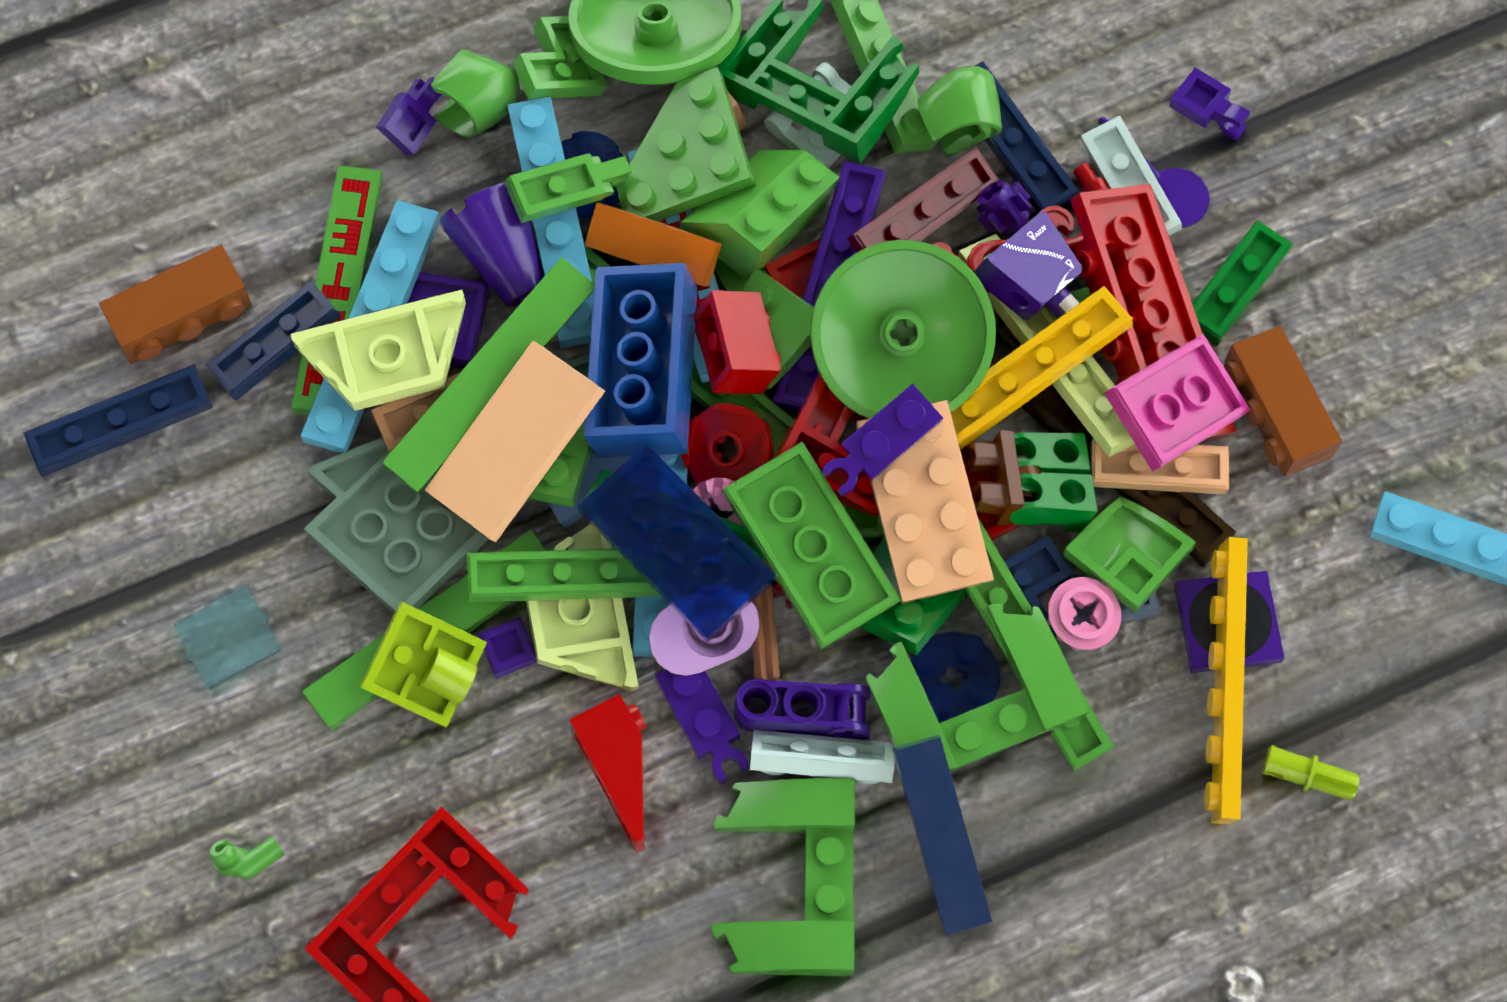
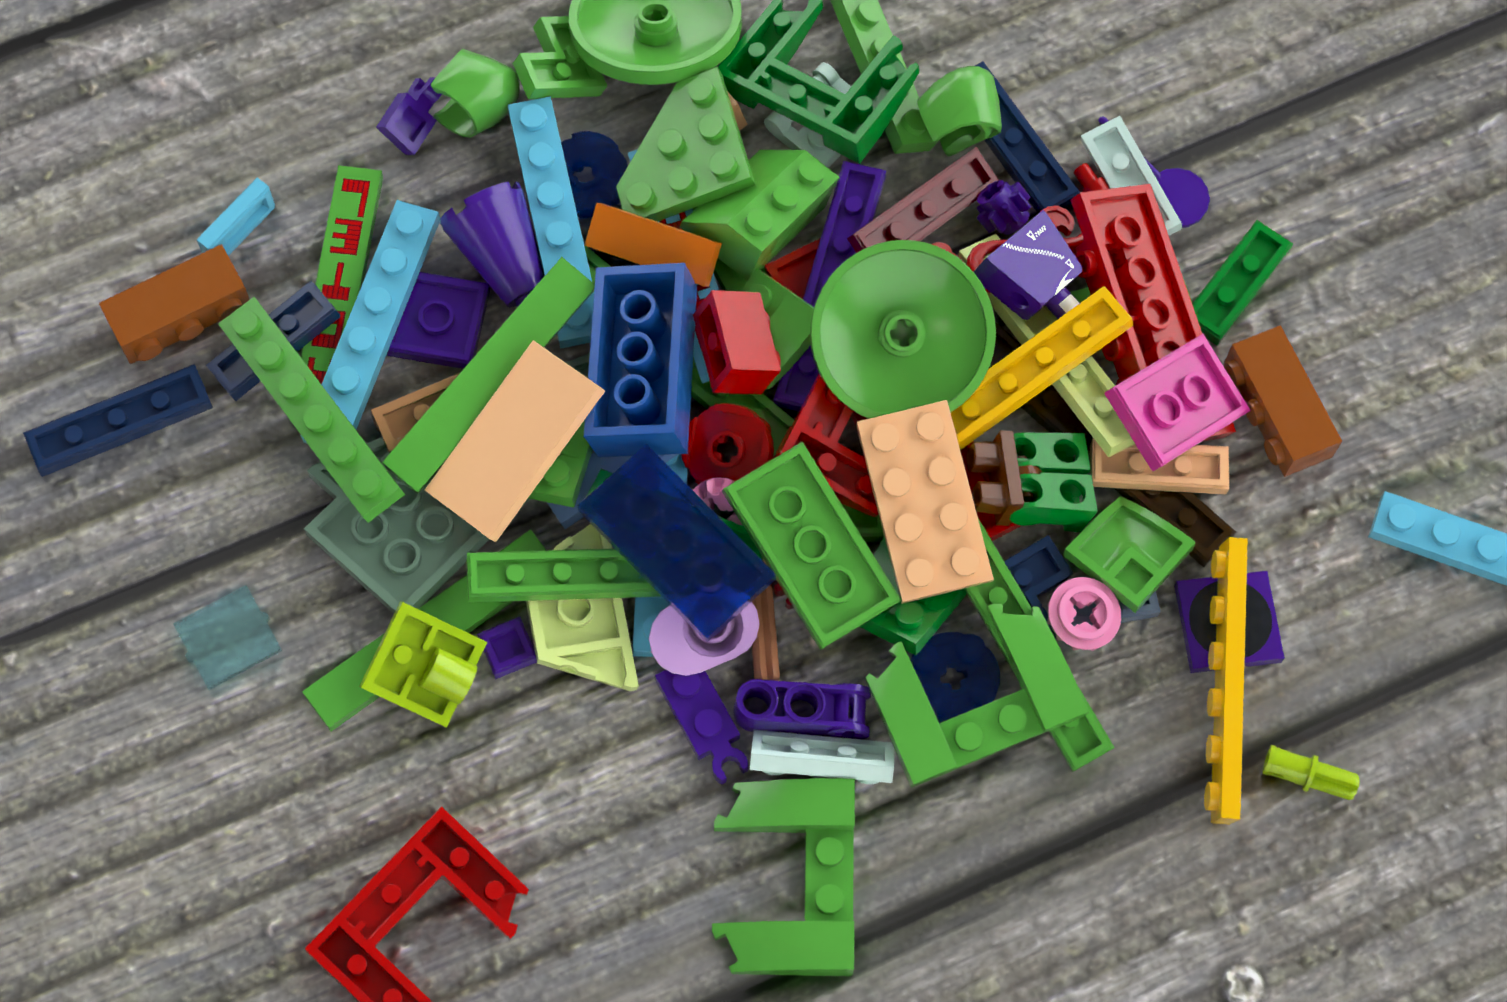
(239, 218): none -> medium azure tile
(243, 862): bright green arm -> none
(311, 410): none -> bright green plate
(386, 351): yellowish green wing -> none
(565, 185): bright green hinge -> none
(614, 750): red slope -> none
(885, 437): dark purple plate -> none
(942, 835): dark blue tile -> none
(1206, 99): dark purple plate -> none

